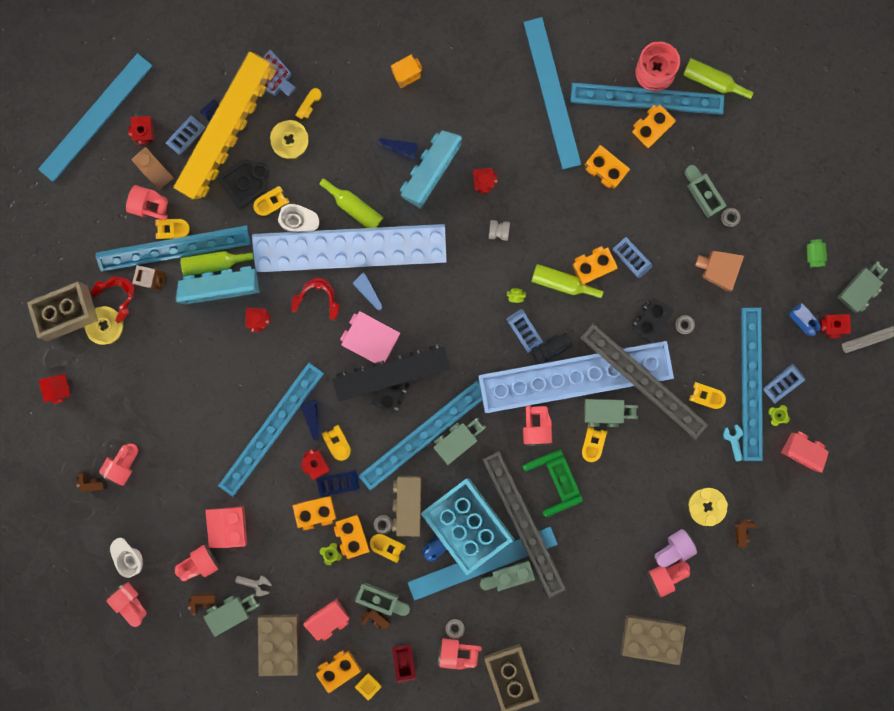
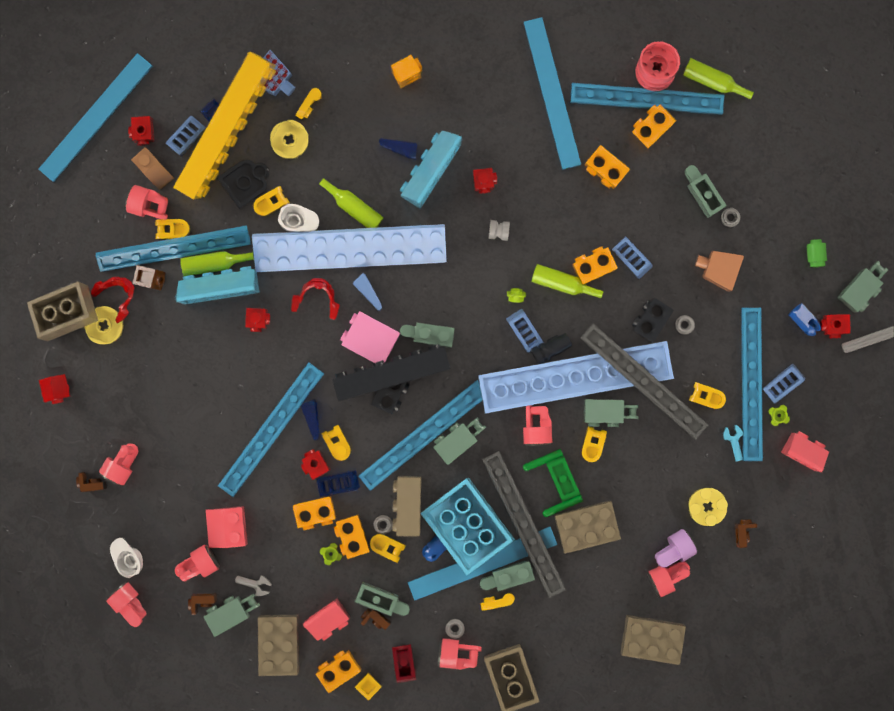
(429, 334): none -> sand green brick
(491, 603): none -> yellow plate
(587, 526): none -> dark tan brick

